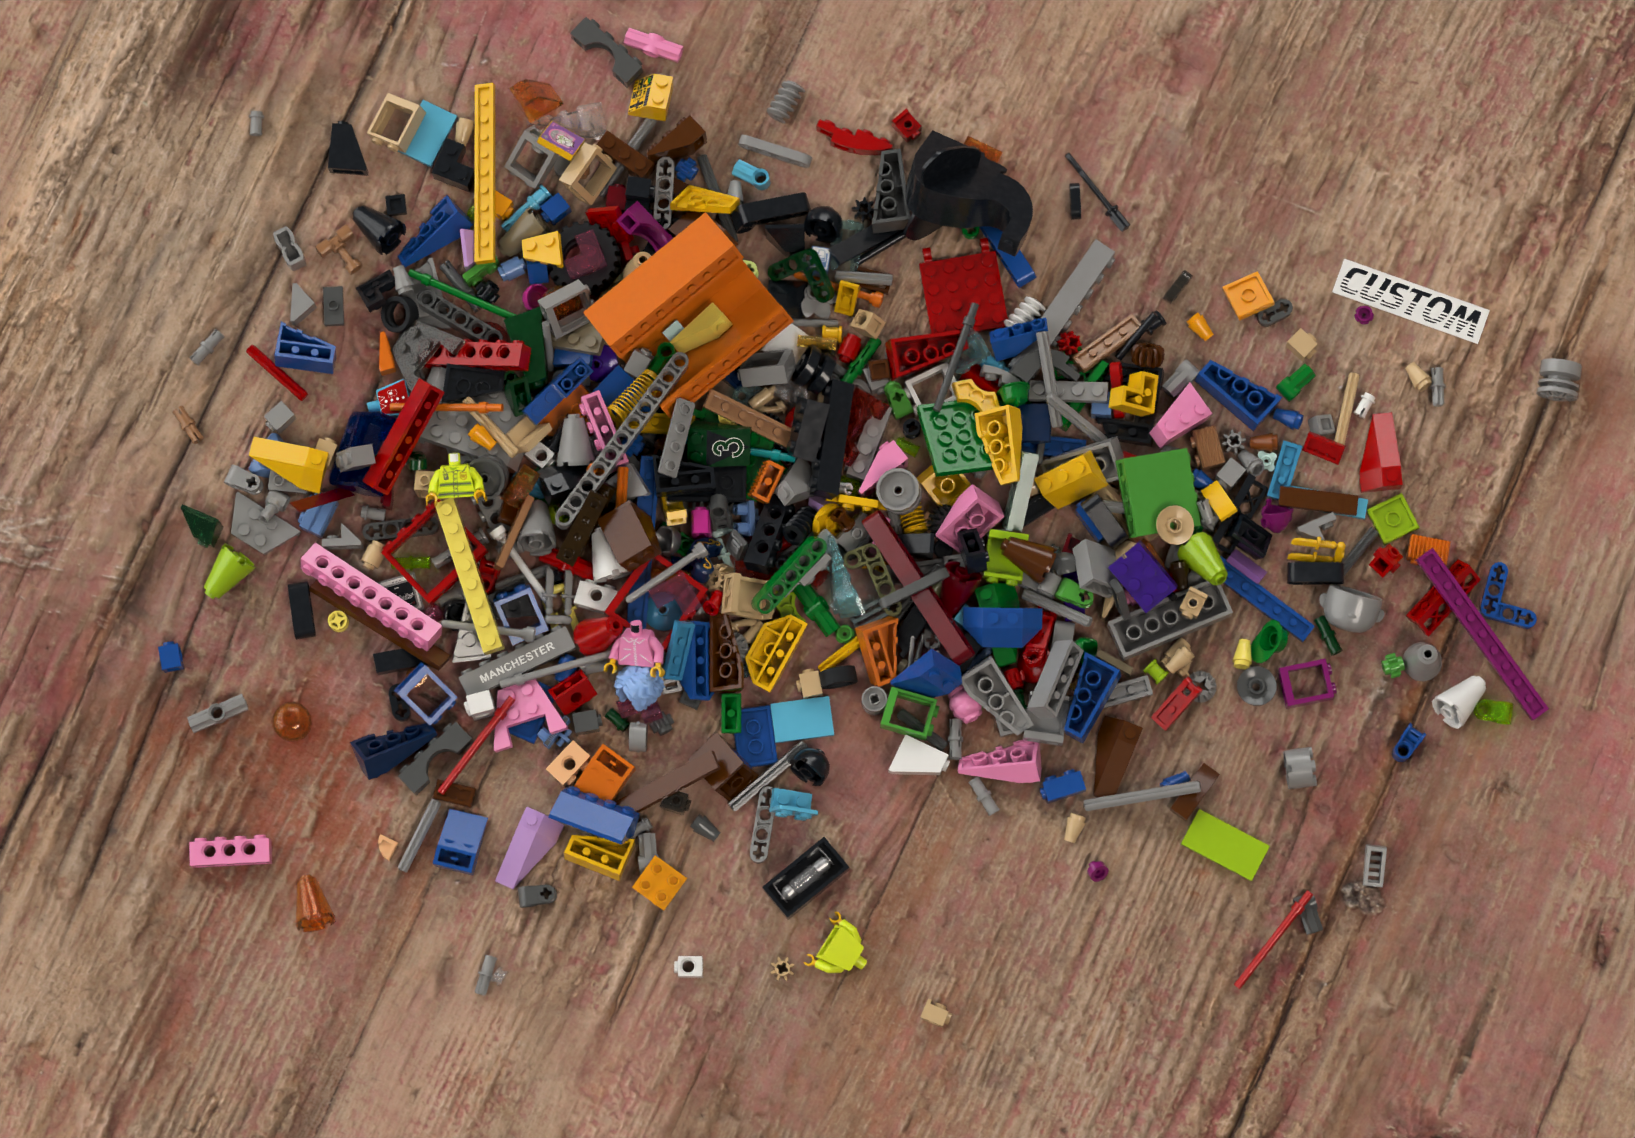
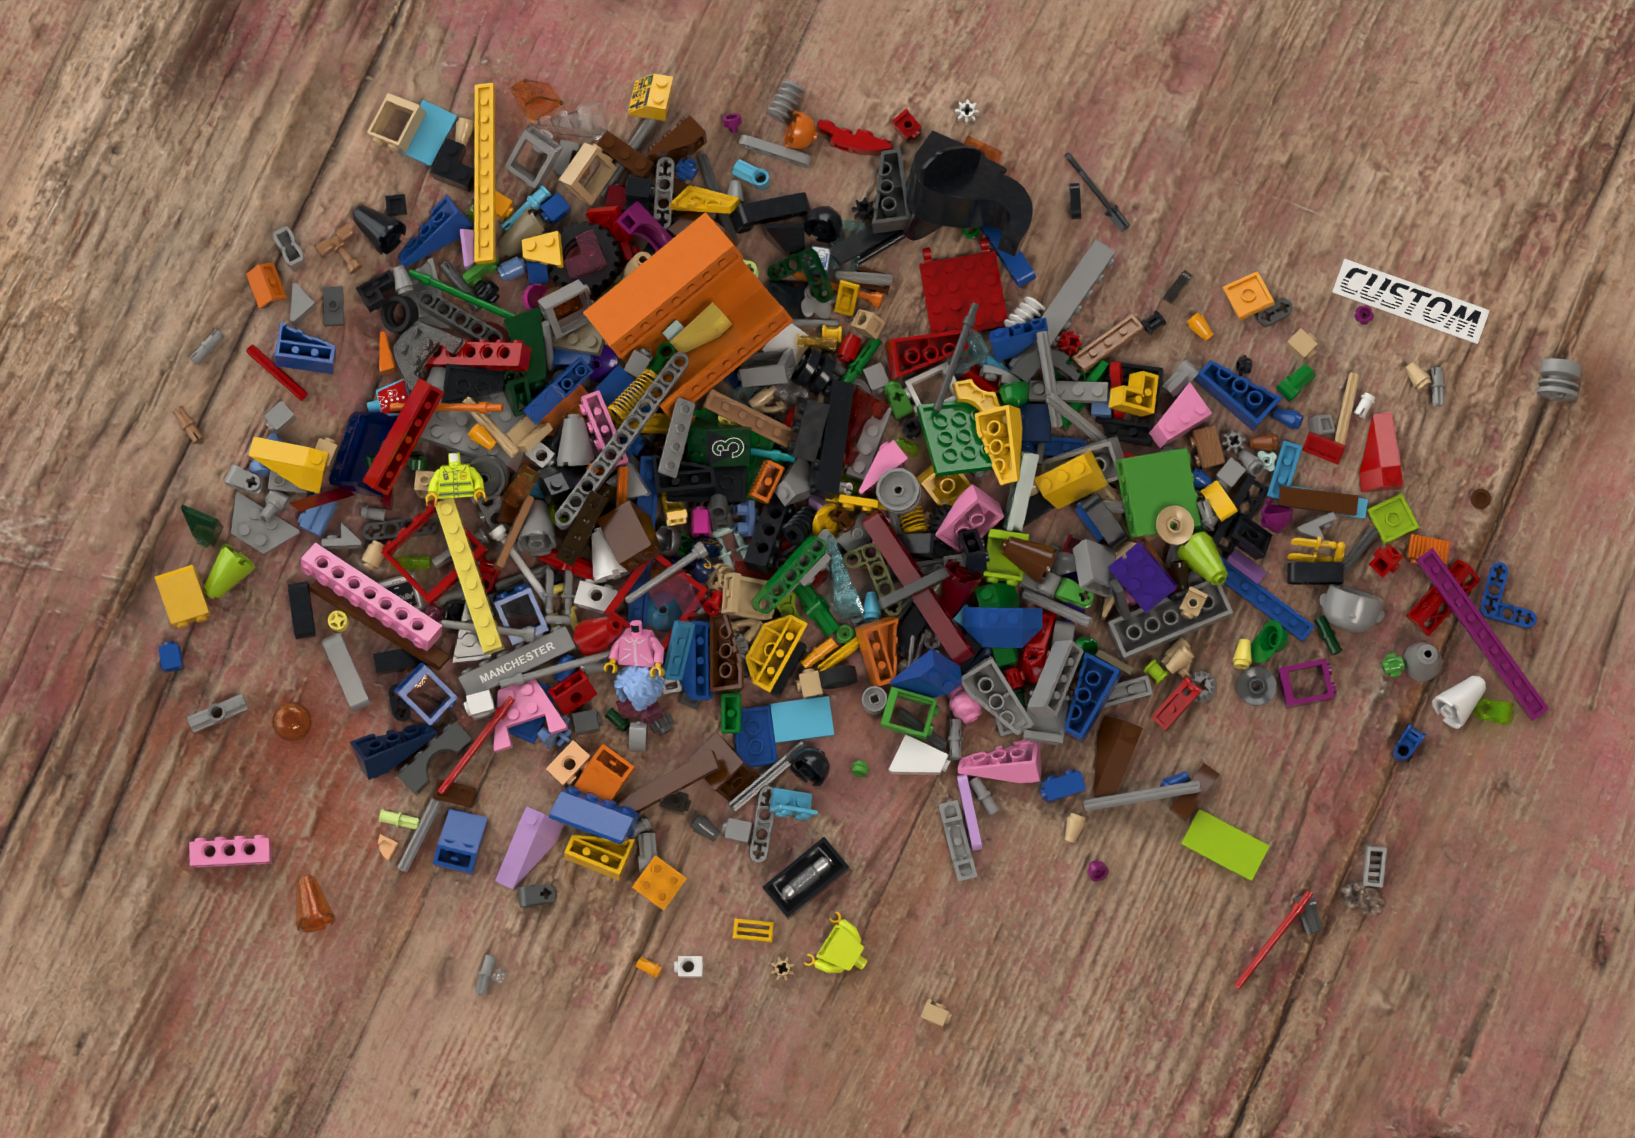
(183, 596): none -> yellow slope
(256, 123): light grey pin -> none
(266, 284): none -> orange panel
(345, 152): black slope -> none
(346, 671): none -> light grey beam
(355, 458): light grey brick -> none
(398, 819): none -> yellowish green axle
(561, 140): tile -> none
(589, 36): dark grey arch -> none
(649, 967): none -> light orange pin
(653, 45): bright pink piece -> none
(732, 121): none -> magenta tile
(737, 545): flat silver slope -> none
(737, 830): none -> light grey brick
(751, 930): none -> yellow tile
(789, 669): none -> black tile
(800, 131): none -> orange cylinder
(818, 653): none -> light orange pin
(860, 768): none -> bright green plate
(871, 607): none -> medium azure cone
(879, 370): reddish brown tile -> none
(957, 840): none -> light grey slope
(961, 111): none -> white gear
(969, 812): none -> lavender beam
(1136, 336): black bar -> none
(1147, 355): reddish brown gear -> none
(1243, 365): none -> black plate
(1299, 768): light grey brick -> none
(1480, 498): none -> reddish brown tile

